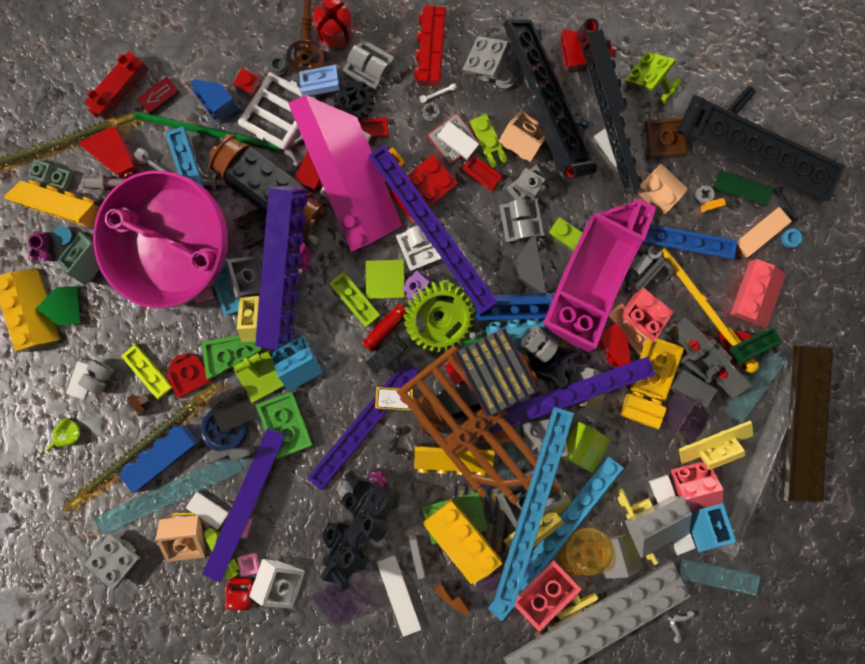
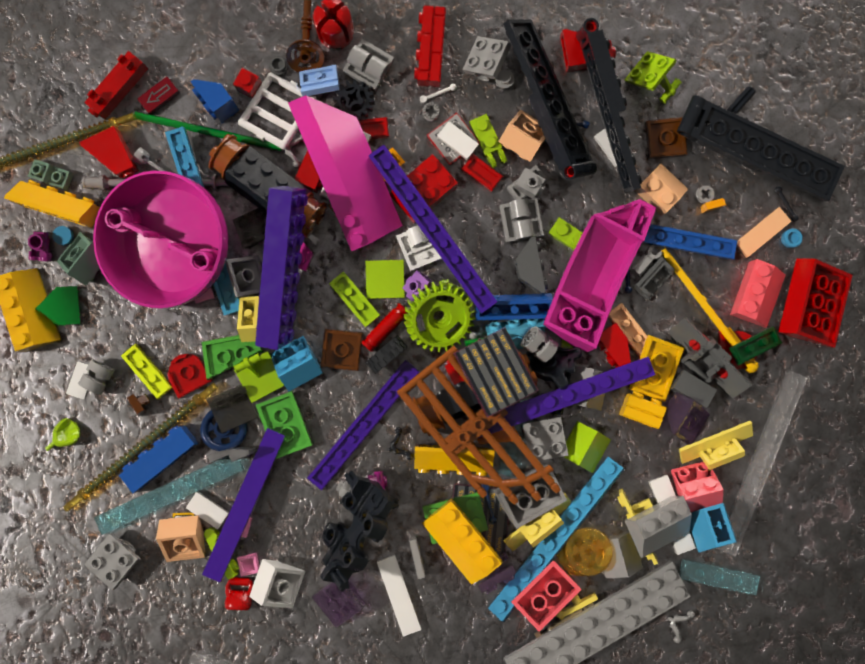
(341, 350): none -> reddish brown tile
(389, 399): white sticker -> none
(454, 601): dark orange slope -> none
(533, 507): dark azure plate -> none
(647, 314): coral slope -> none
(742, 188): dark green tile -> none
(760, 380): clear light blue tile -> none
(808, 423): dark brown plate -> none
(815, 302): none -> red slope

